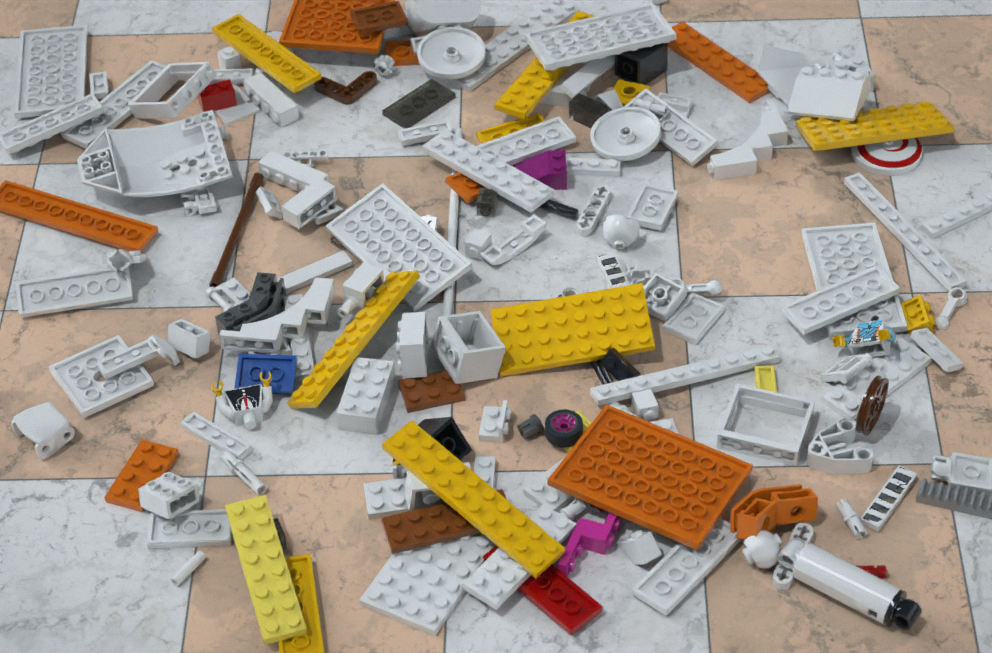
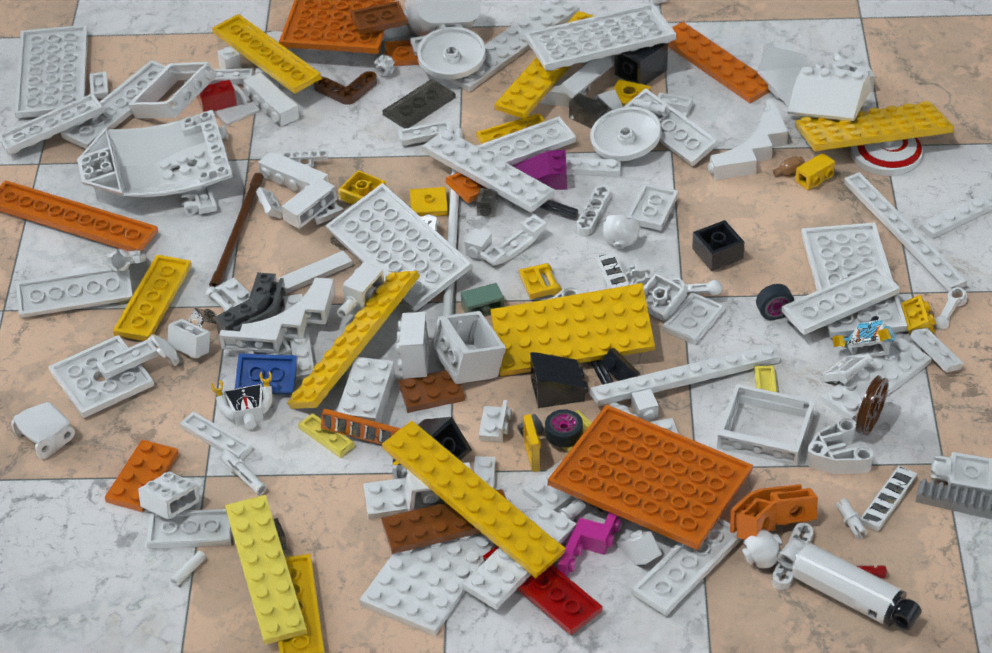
(152, 298): none -> yellow plate
(202, 316): none -> clear smoke bracket
(333, 441): none -> light yellow tile
(356, 426): none -> tile
(358, 187): none -> yellow brick
(429, 201): none -> yellow plate
(482, 299): none -> sand green brick
(532, 443): none -> yellow plate
(534, 282): none -> yellow plate
(556, 380): none -> black slope
(718, 245): none -> black brick
(772, 299): none -> black wheel
(789, 166): none -> medium nougat plant
(815, 171): none -> yellow brick

